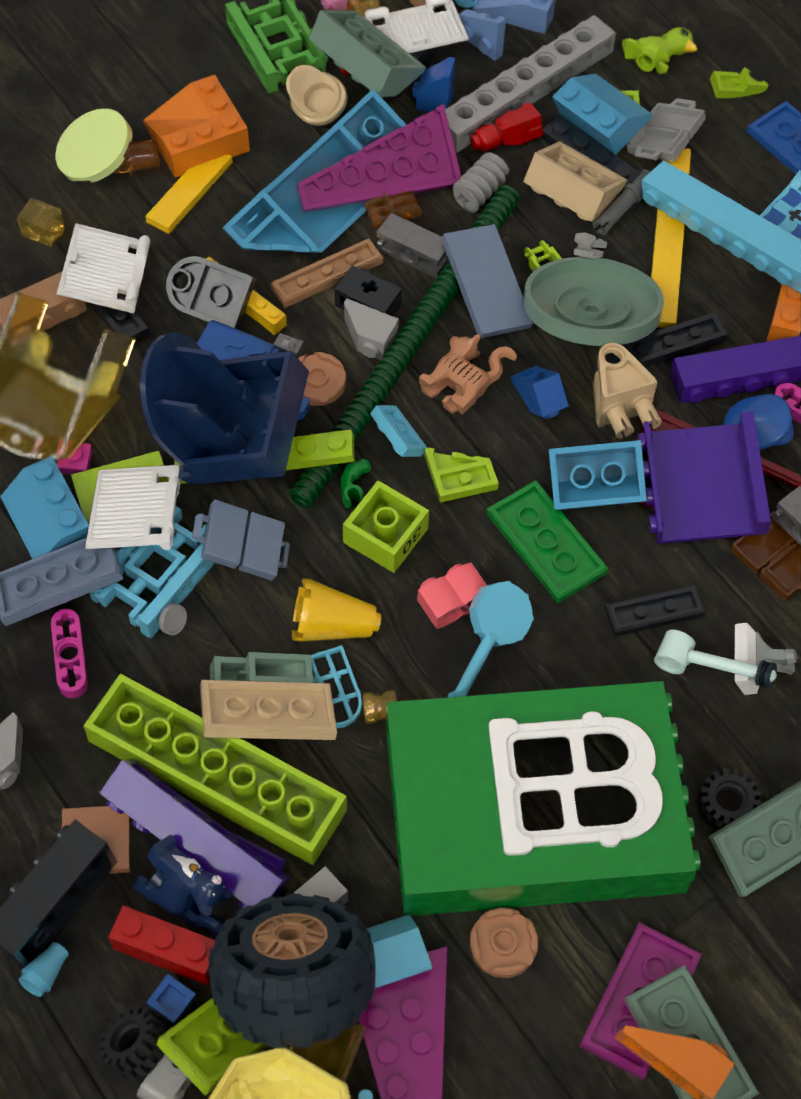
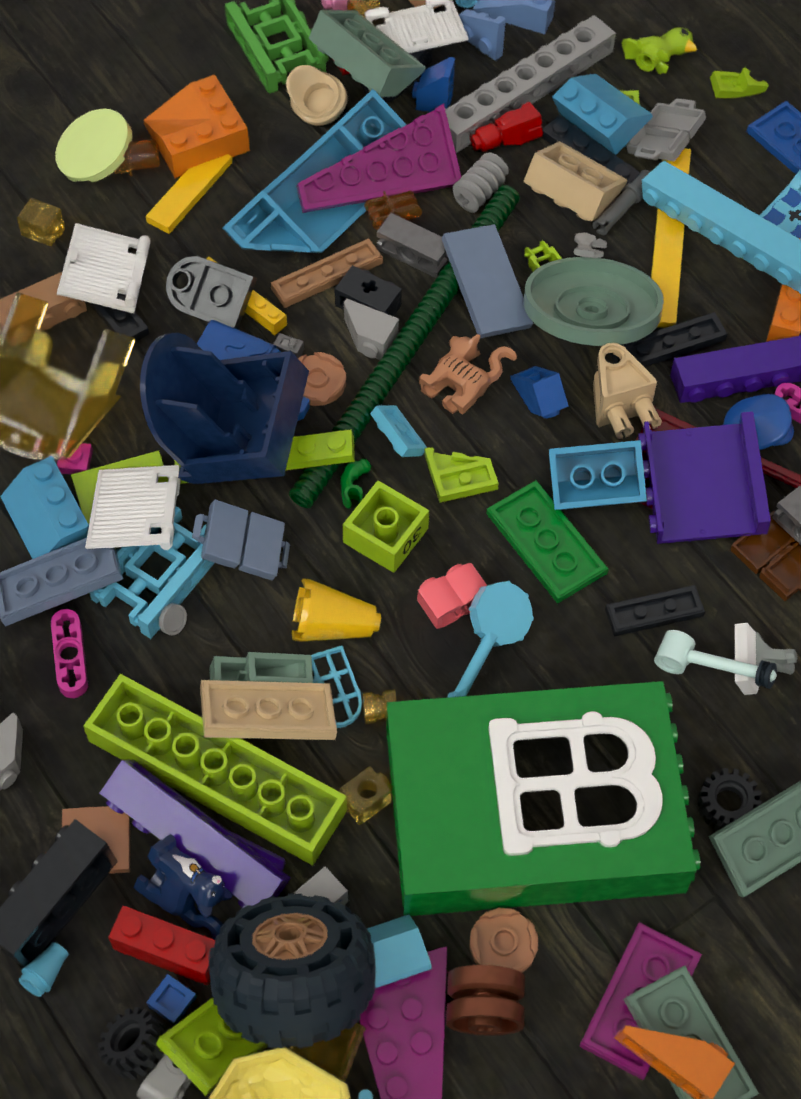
(364, 808): none -> clear yellow brick
(485, 1000): none -> copper wheel

